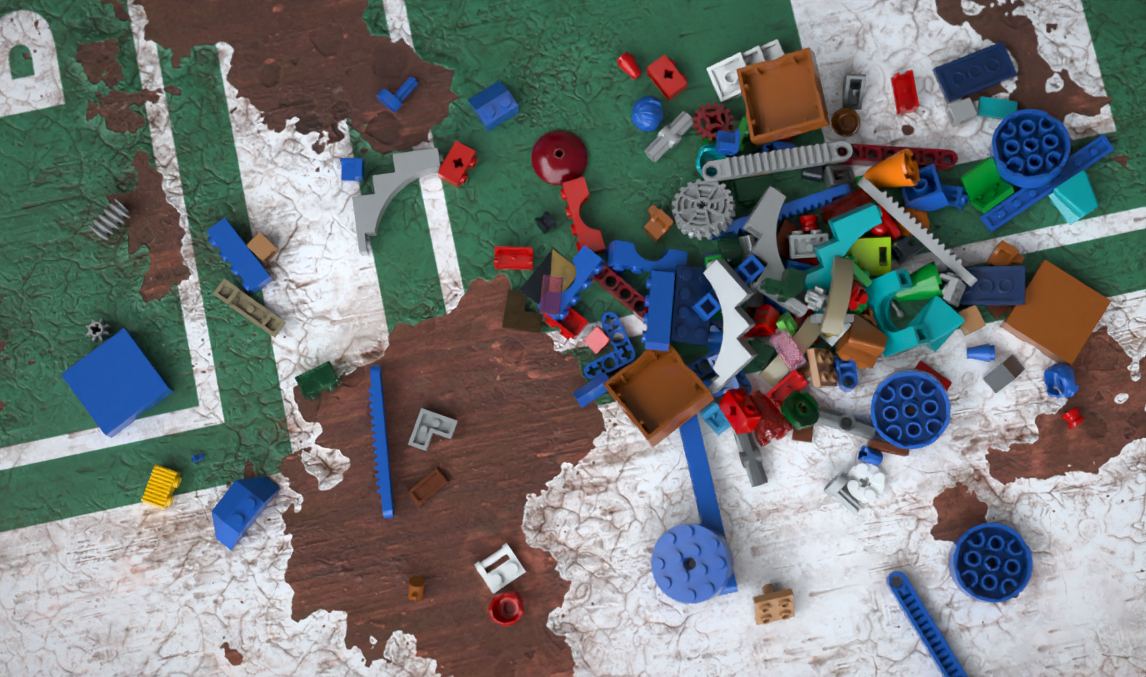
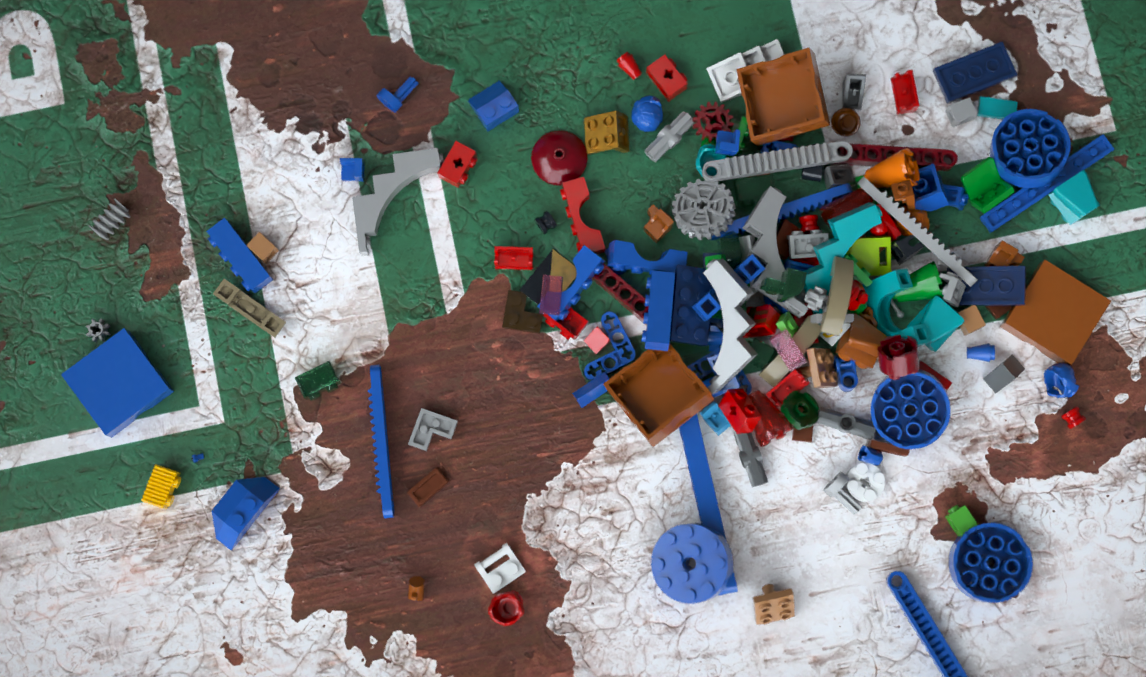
(607, 132): none -> pearl gold bracket
(898, 356): none -> dark red brick
(903, 192): none -> dark orange bracket
(960, 519): none -> bright green brick

